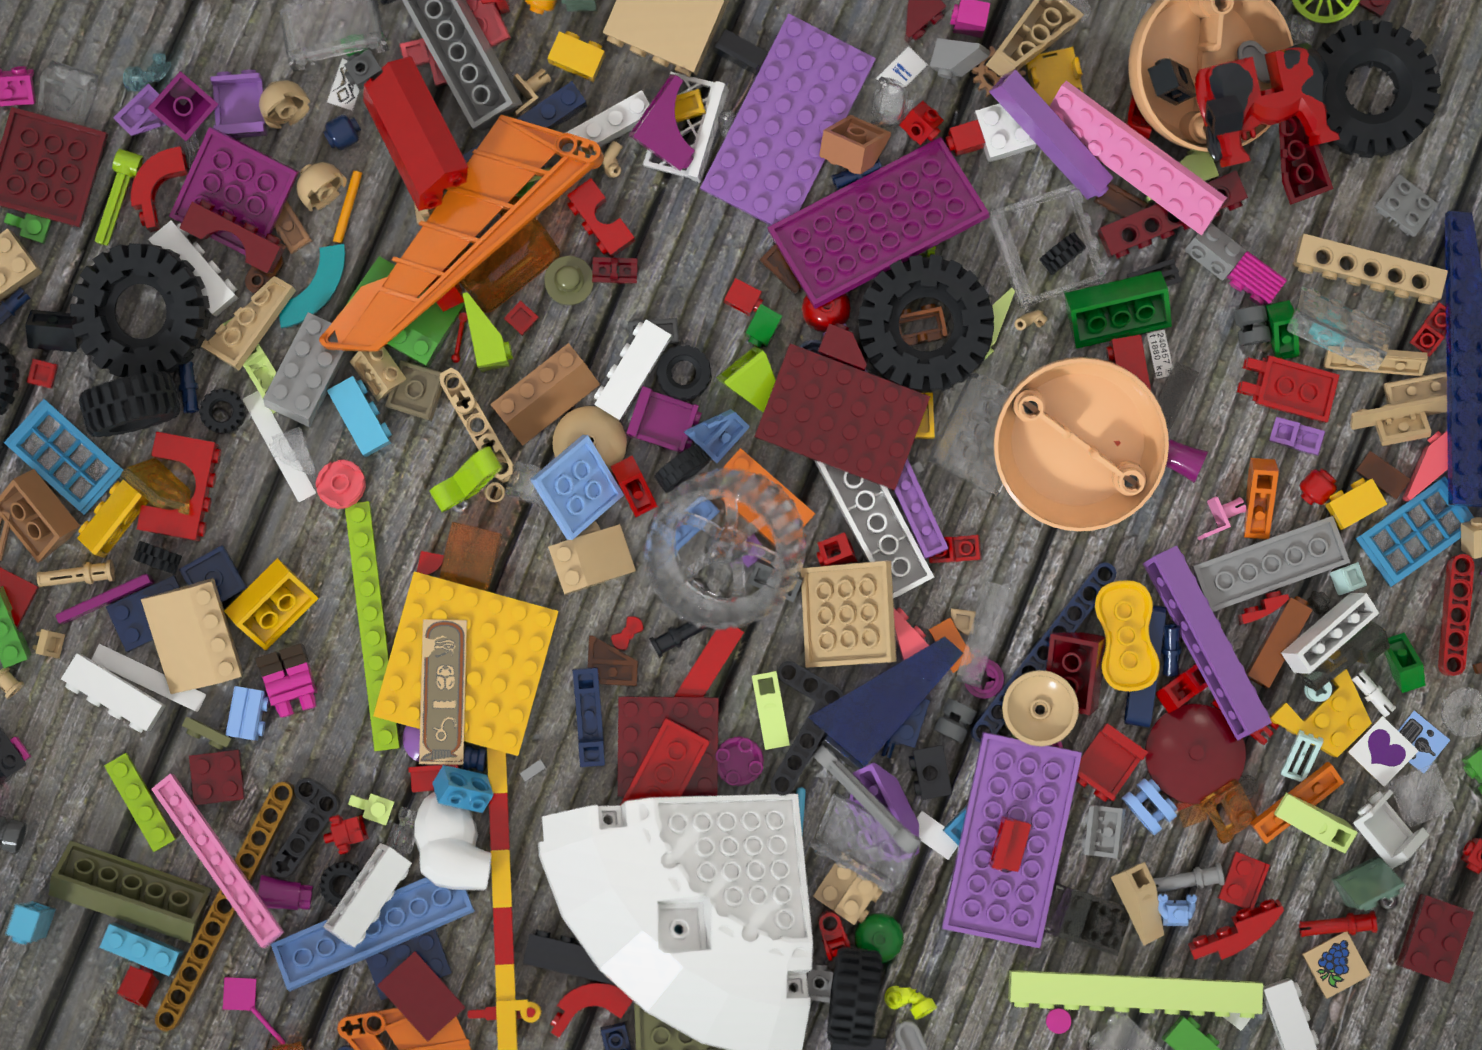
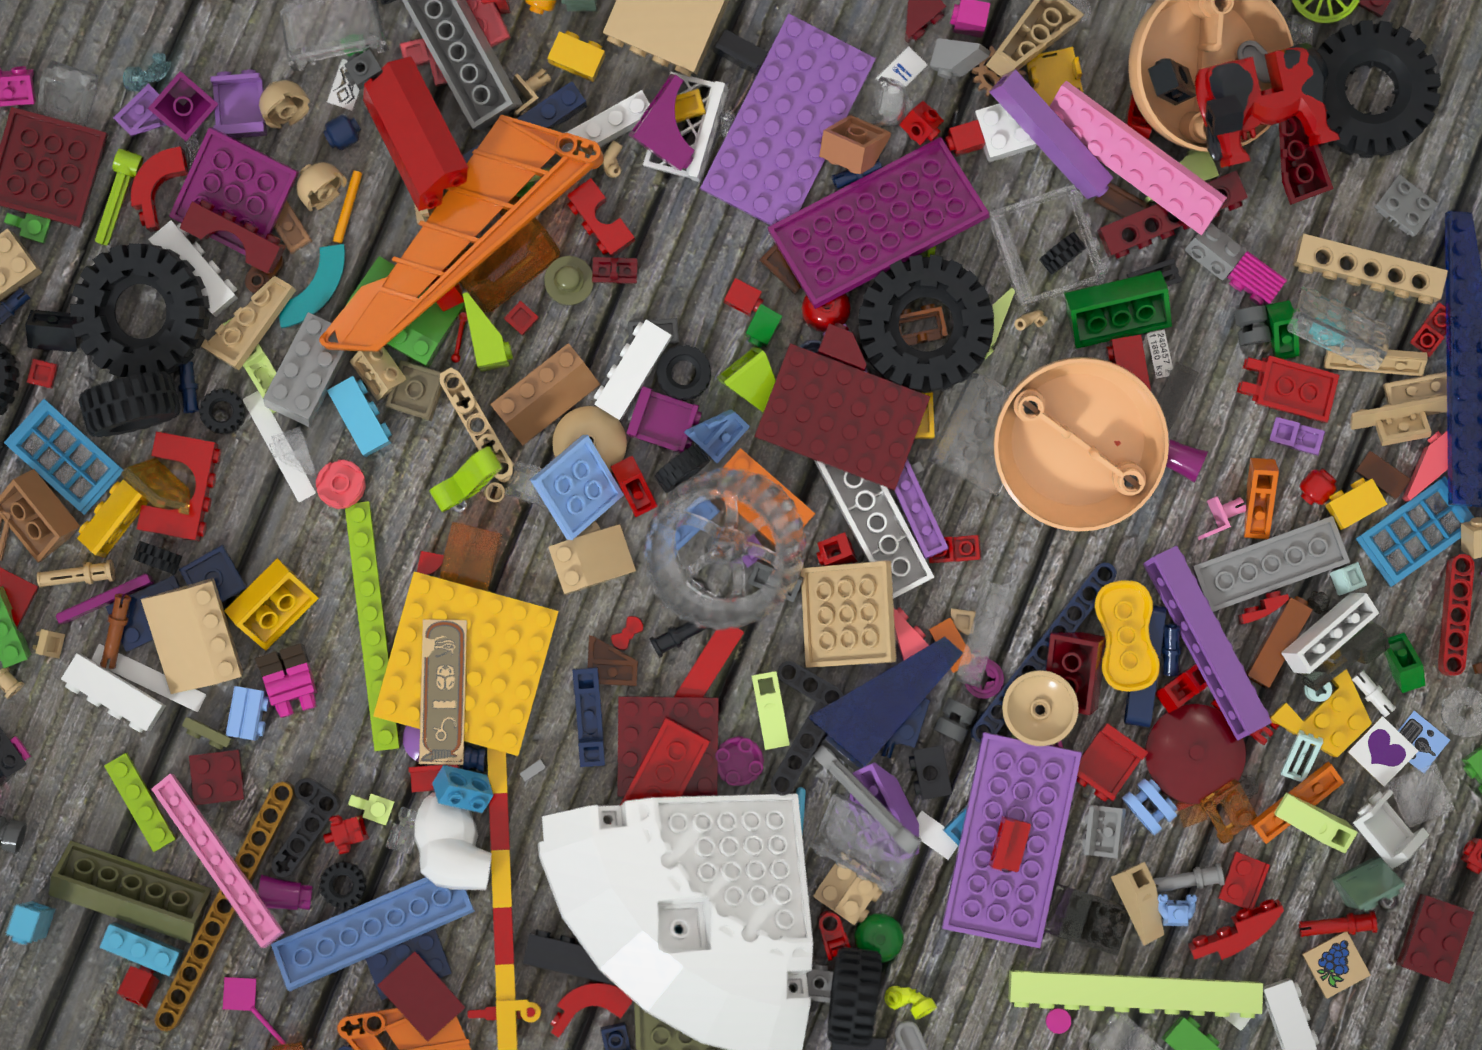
(115, 631): none -> dark orange pin
(367, 895): white brick -> none

